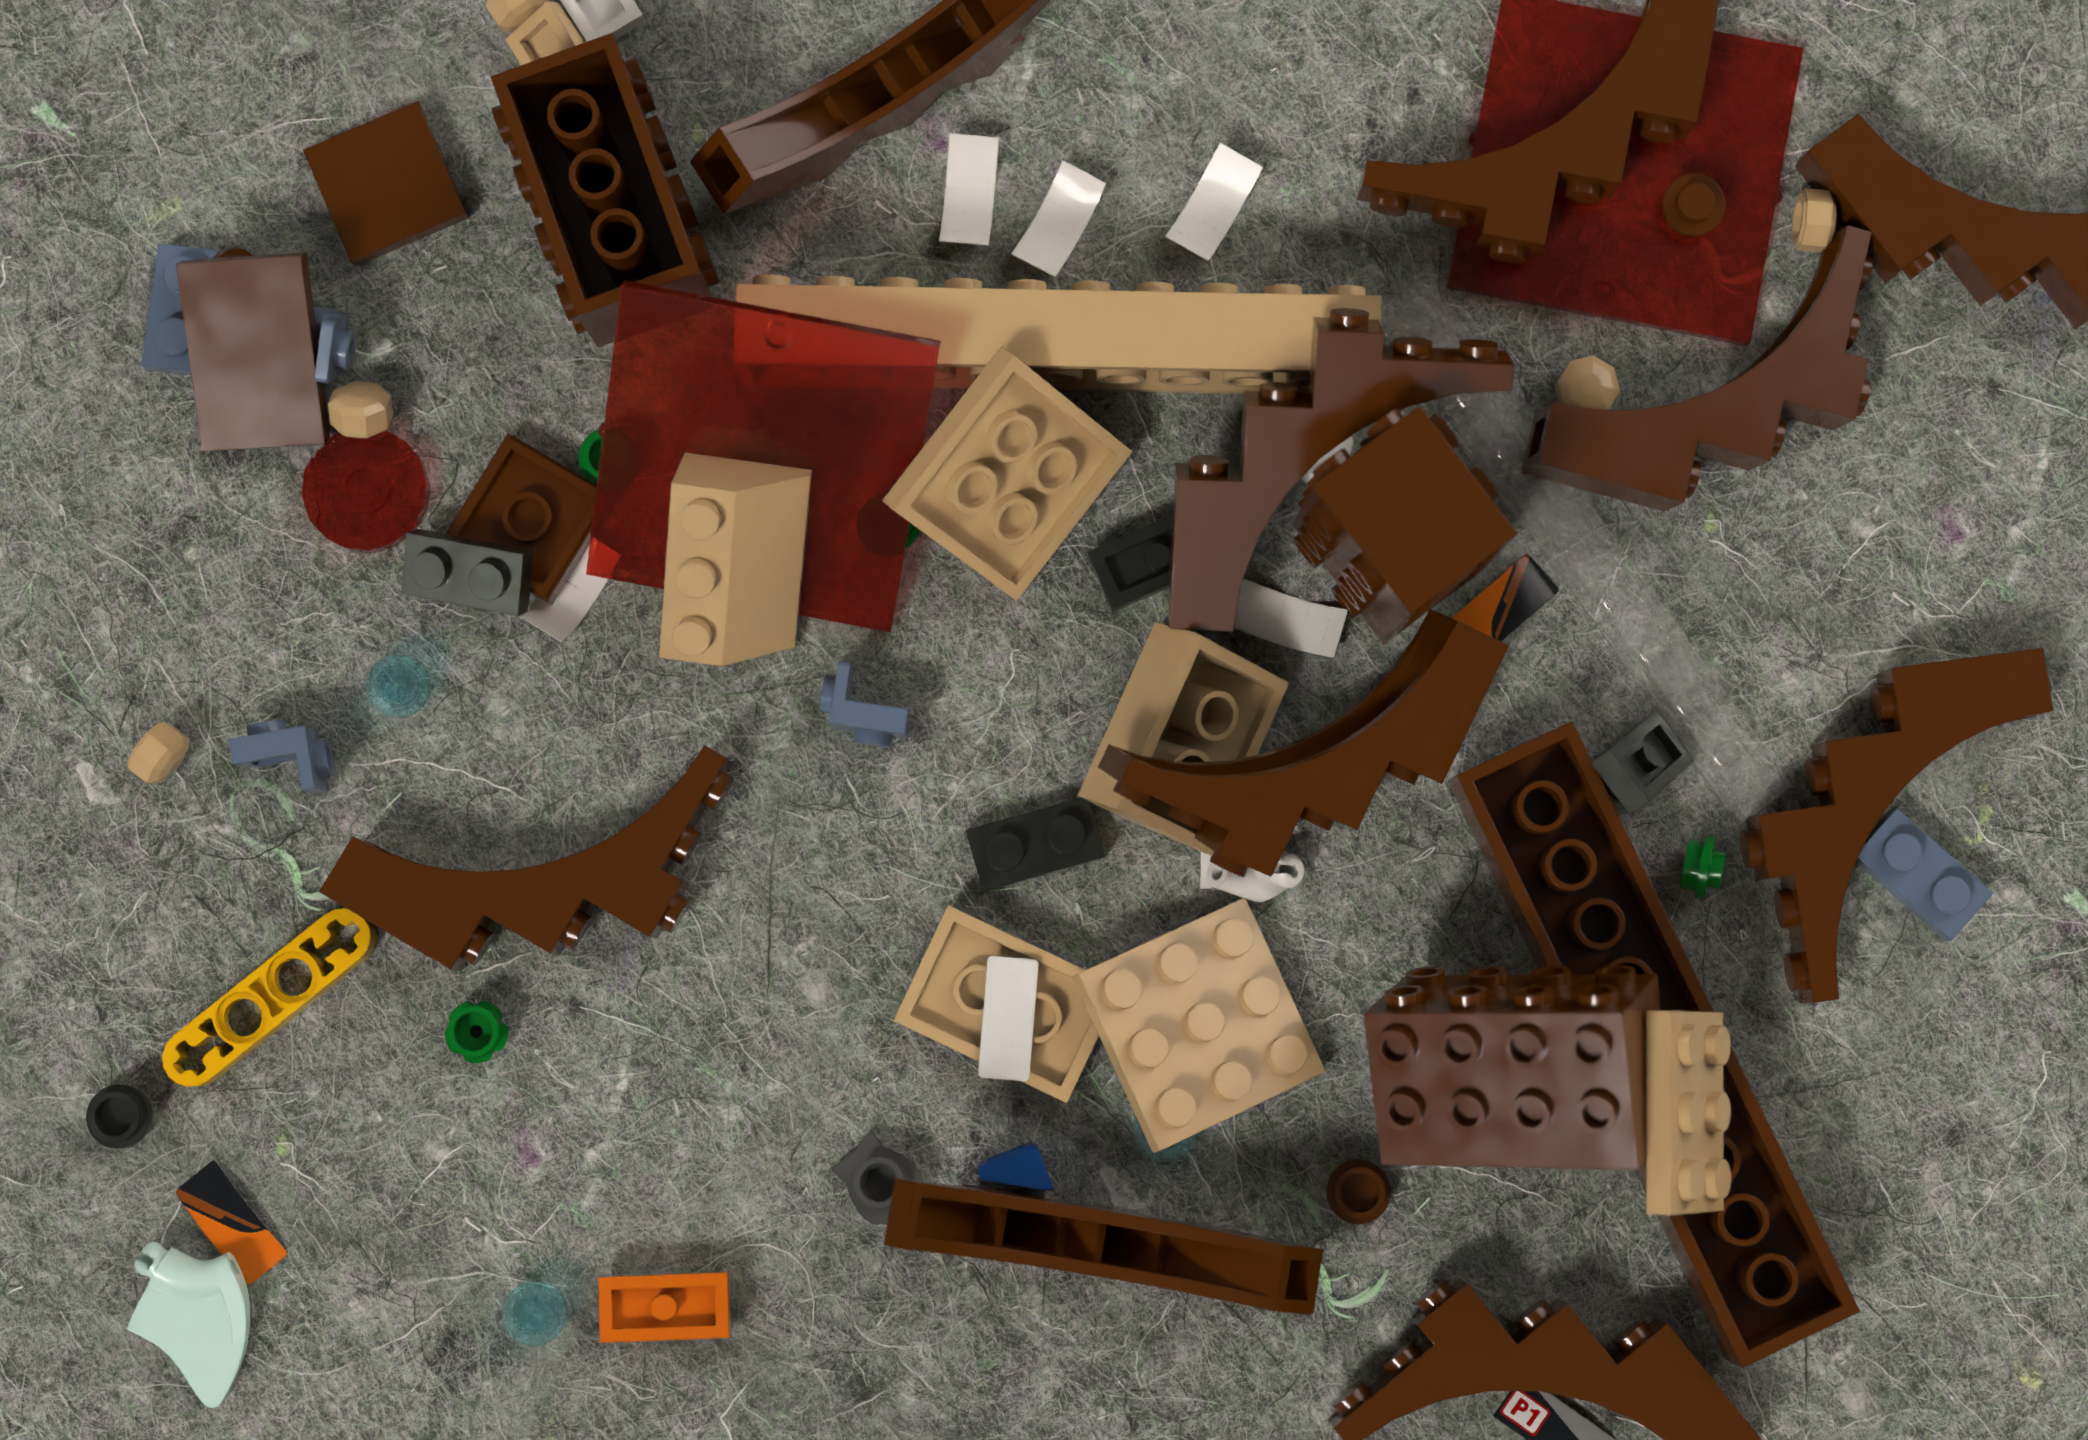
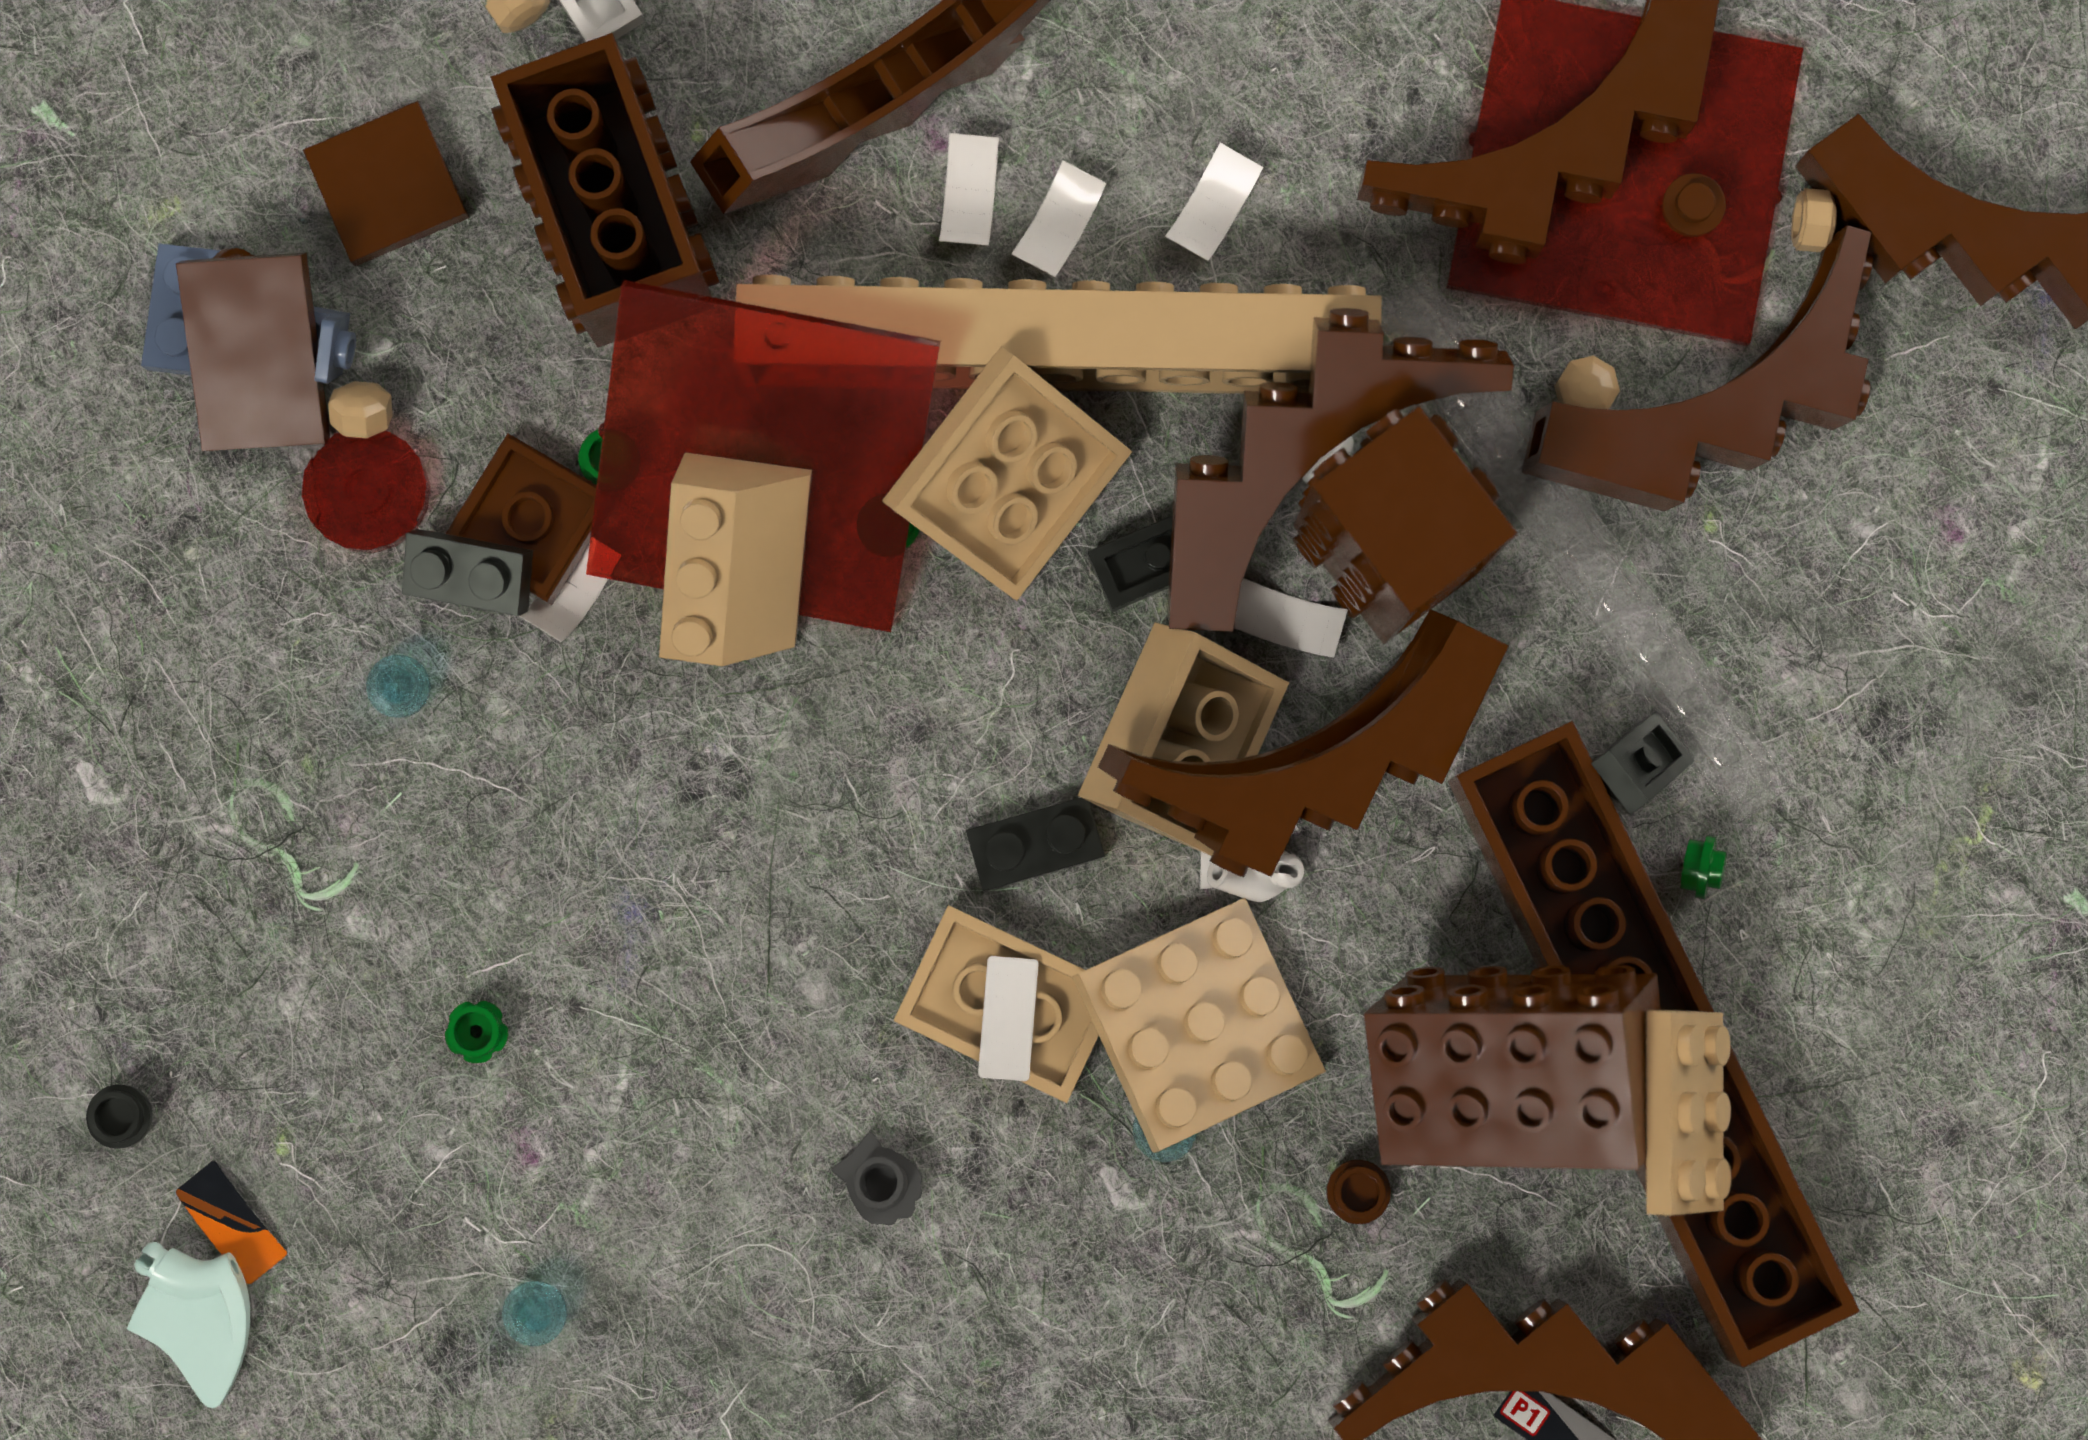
(158, 753): tan tile -> none
(264, 990): yellow beam -> none
(274, 744): sand blue bracket -> none
(544, 34): tan plate -> none
(625, 875): reddish brown arch -> none
(664, 1306): orange plate -> none
(872, 723): sand blue bracket -> none
(1017, 1167): blue slope -> none
(1104, 1244): reddish brown arch -> none
(1509, 600): sticker -> none
(1857, 778): reddish brown arch -> none
(1922, 875): sand blue plate -> none

